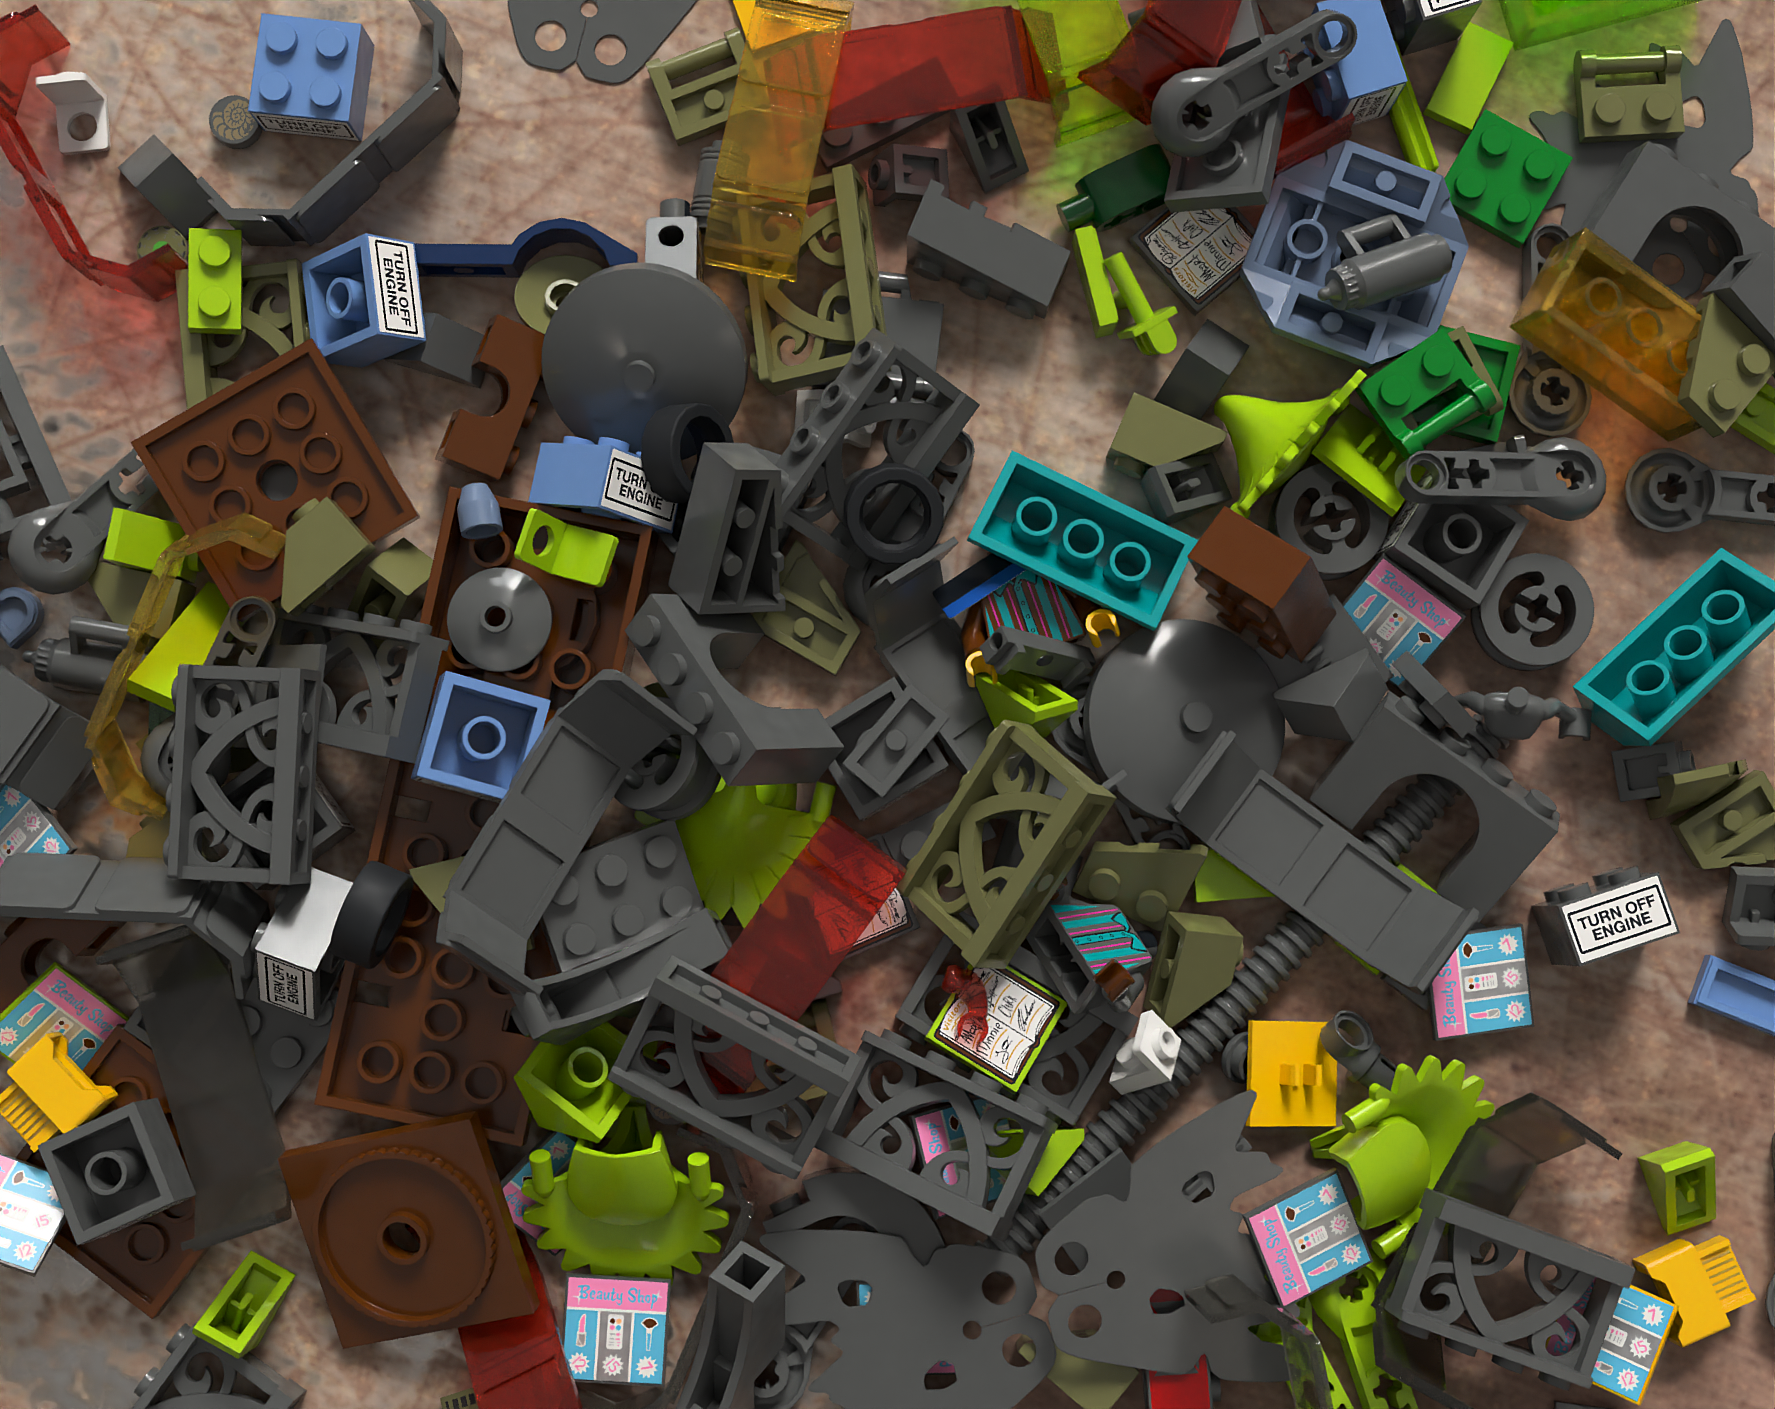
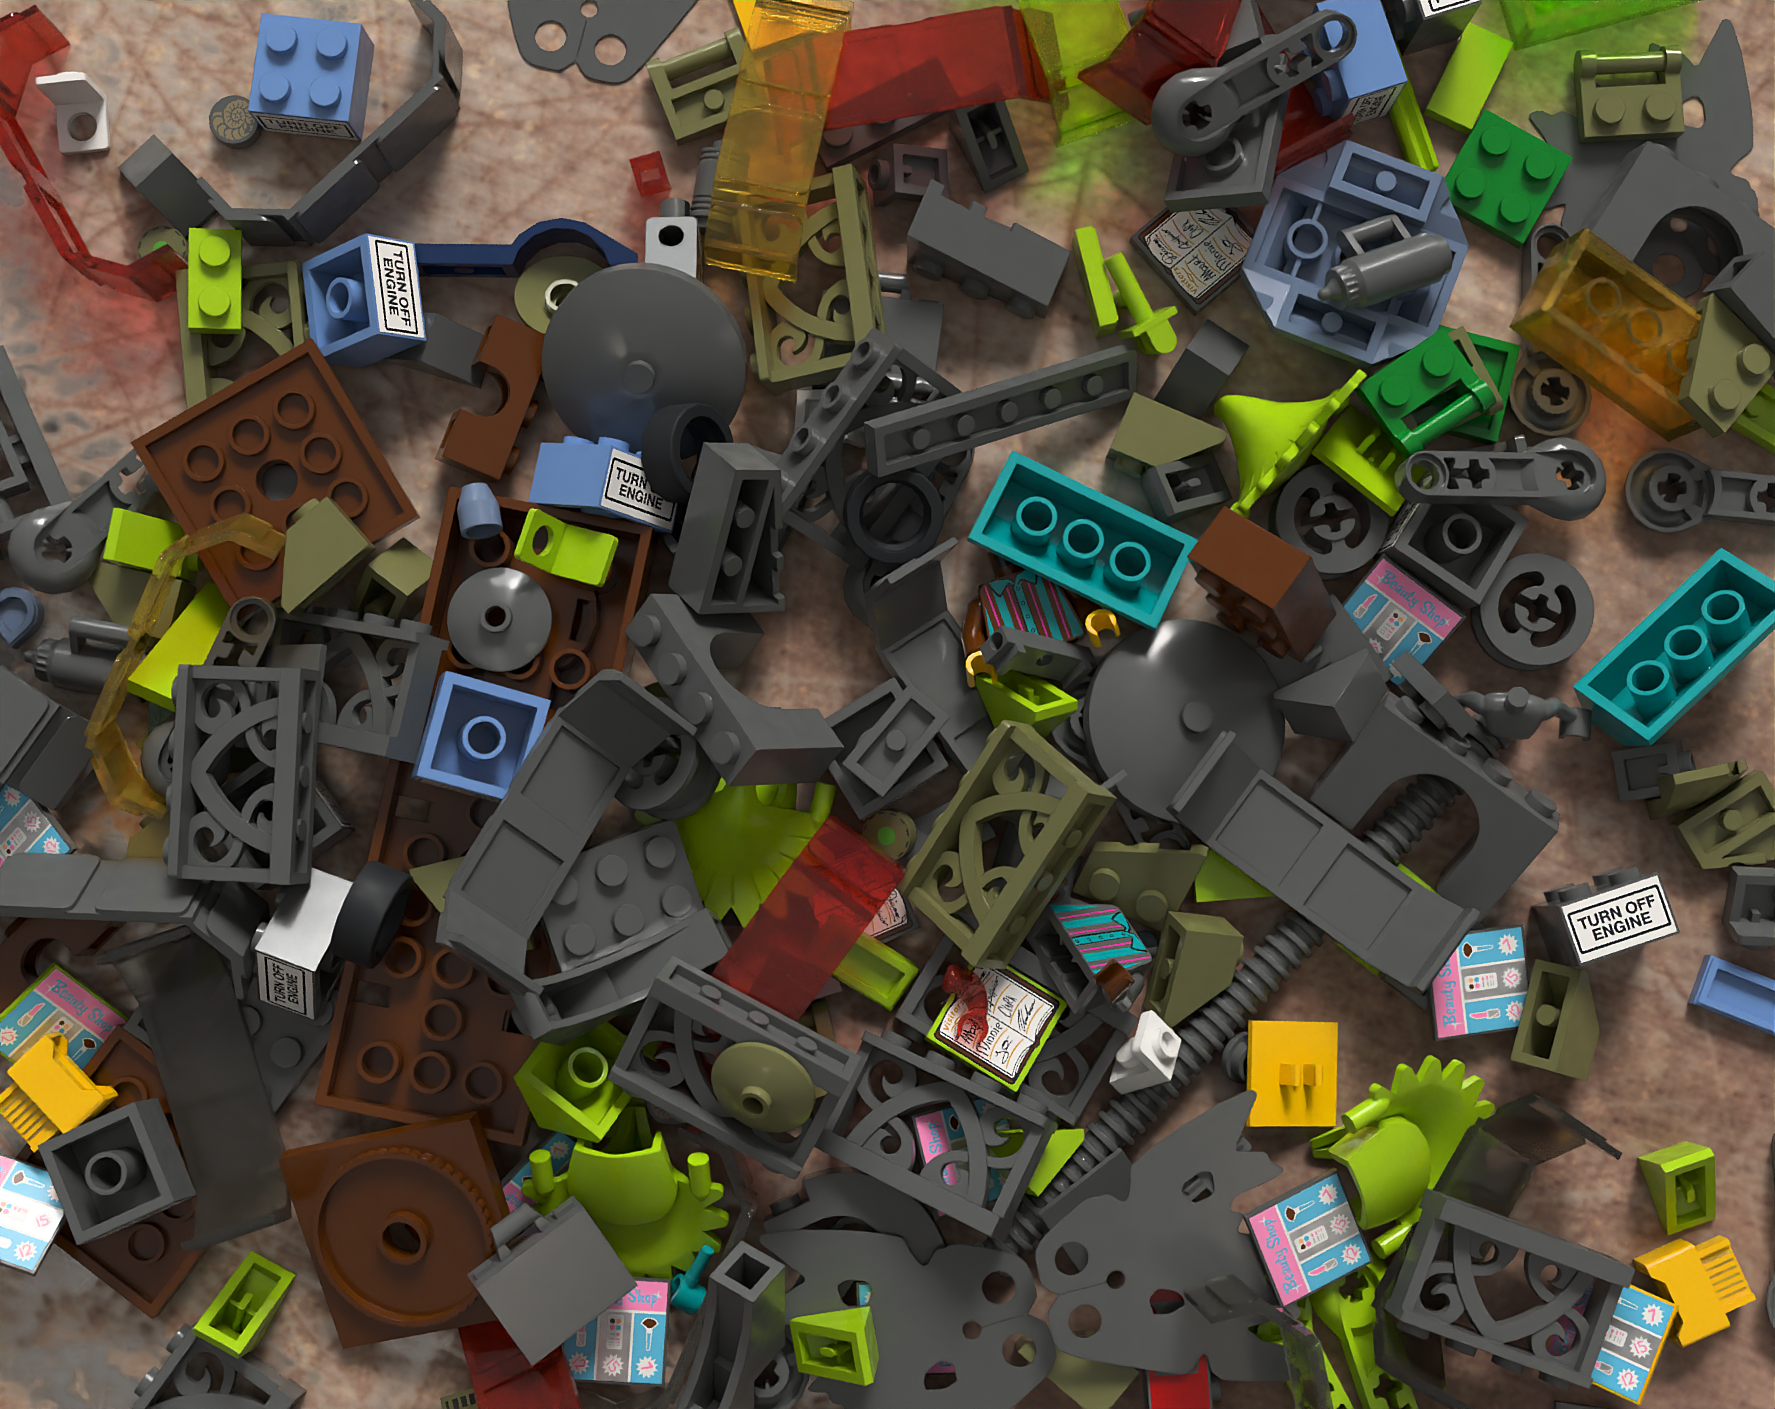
(549, 1276): none -> dark grey piece
(646, 163): none -> clear red piece
(686, 1290): none -> teal hand
(763, 1087): none -> olive dish
(814, 618): olive wing -> none
(837, 1345): none -> lime slope
(876, 971): none -> lime tile
(891, 832): none -> olive tile
(975, 584): sticker -> none
(999, 410): none -> dark grey plate
(1118, 191): dark green piece -> none
(1363, 1060): dark grey connector -> none
(1558, 1022): none -> olive slope

